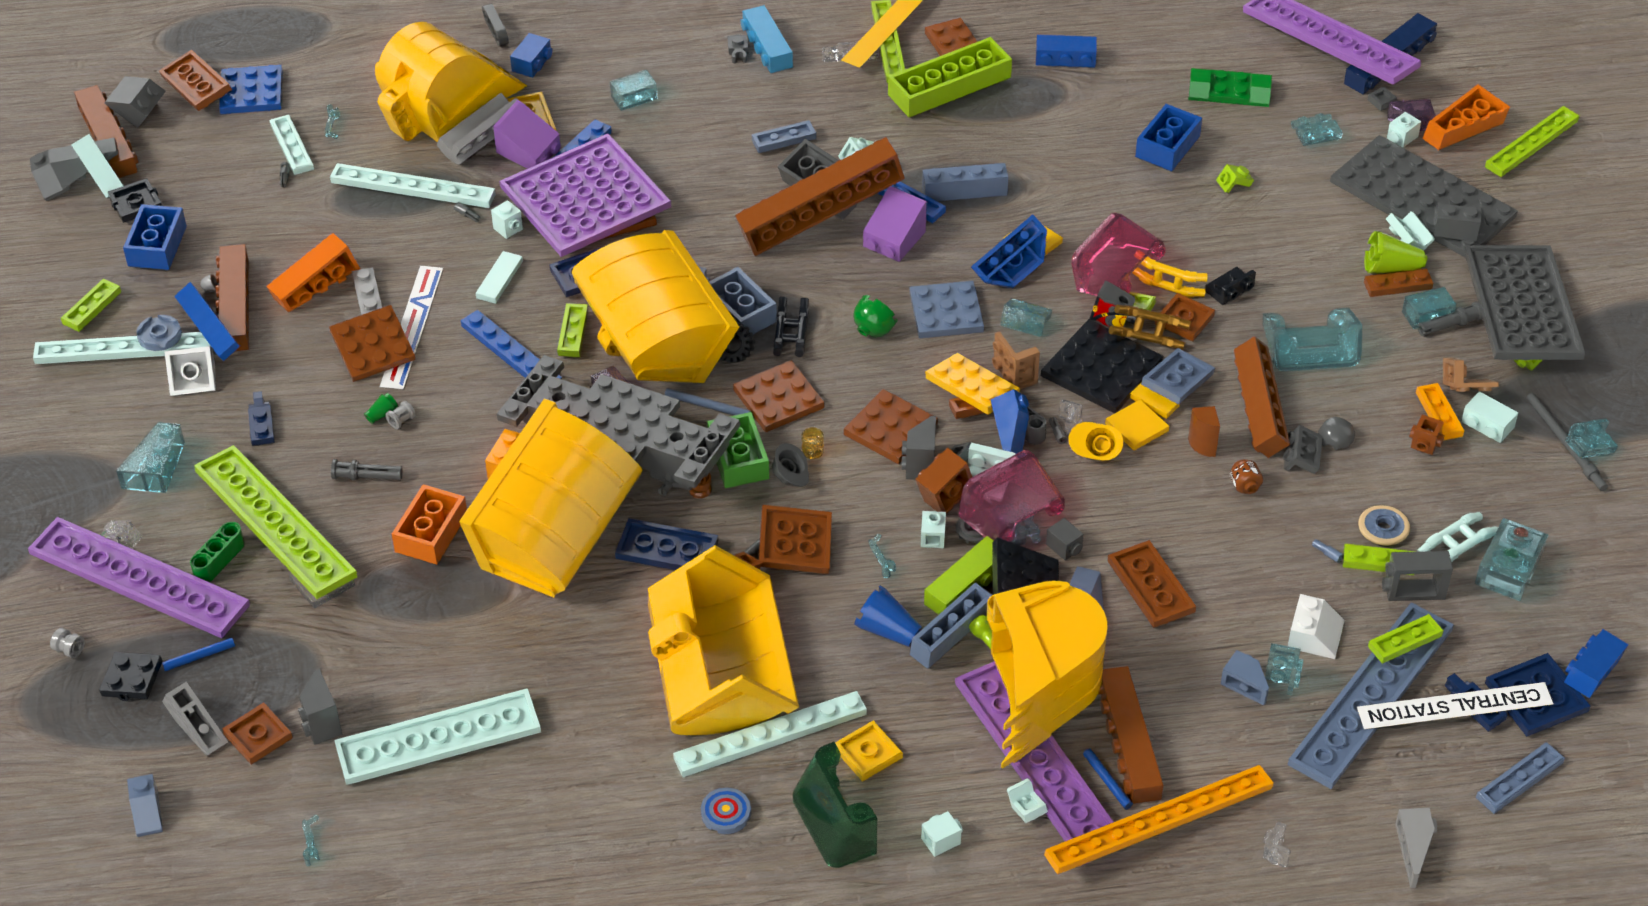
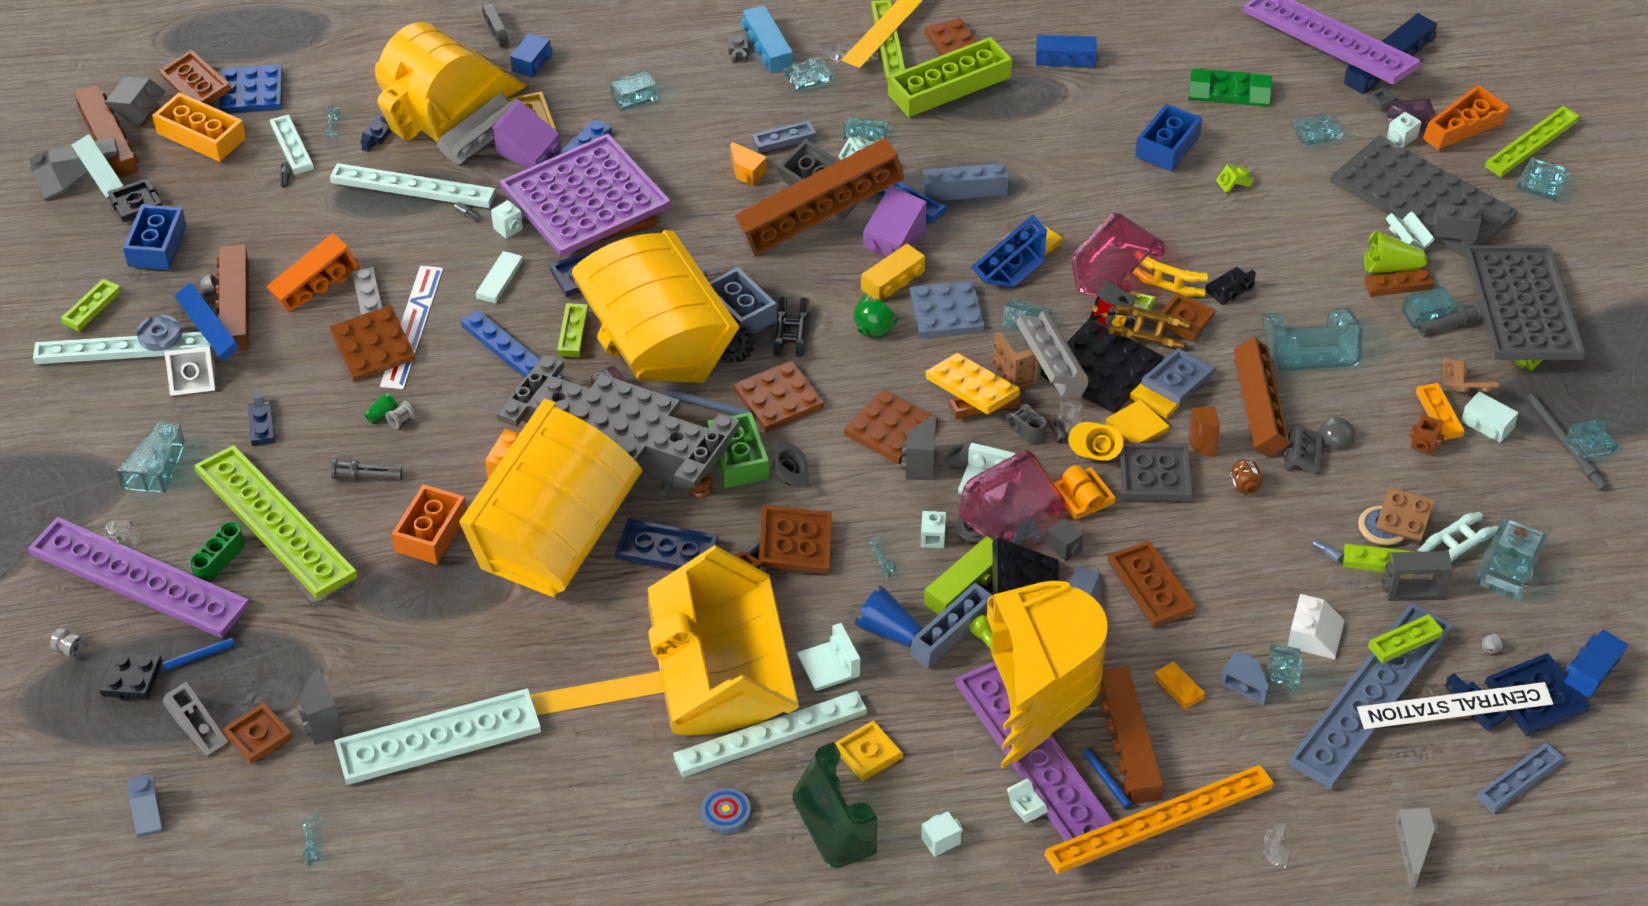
(199, 127): none -> light orange brick
(375, 133): none -> dark blue hinge
(597, 693): none -> yellow sticker
(747, 164): none -> light orange slope
(808, 74): none -> clear light blue plate
(812, 442): clear yellow wheel -> none
(831, 661): none -> light aqua bracket
(865, 128): none -> clear light blue bracket
(893, 272): none -> yellow brick
(944, 481): dark orange brick -> none
(1011, 419): slope -> none
(1054, 354): none -> light grey brick
(1084, 491): none -> light orange plate
(1155, 471): none -> dark grey plate
(1179, 685): none -> light orange plate
(1405, 514): none -> medium nougat bracket
(1492, 644): none -> light grey hinge
(1544, 179): none -> clear light blue plate

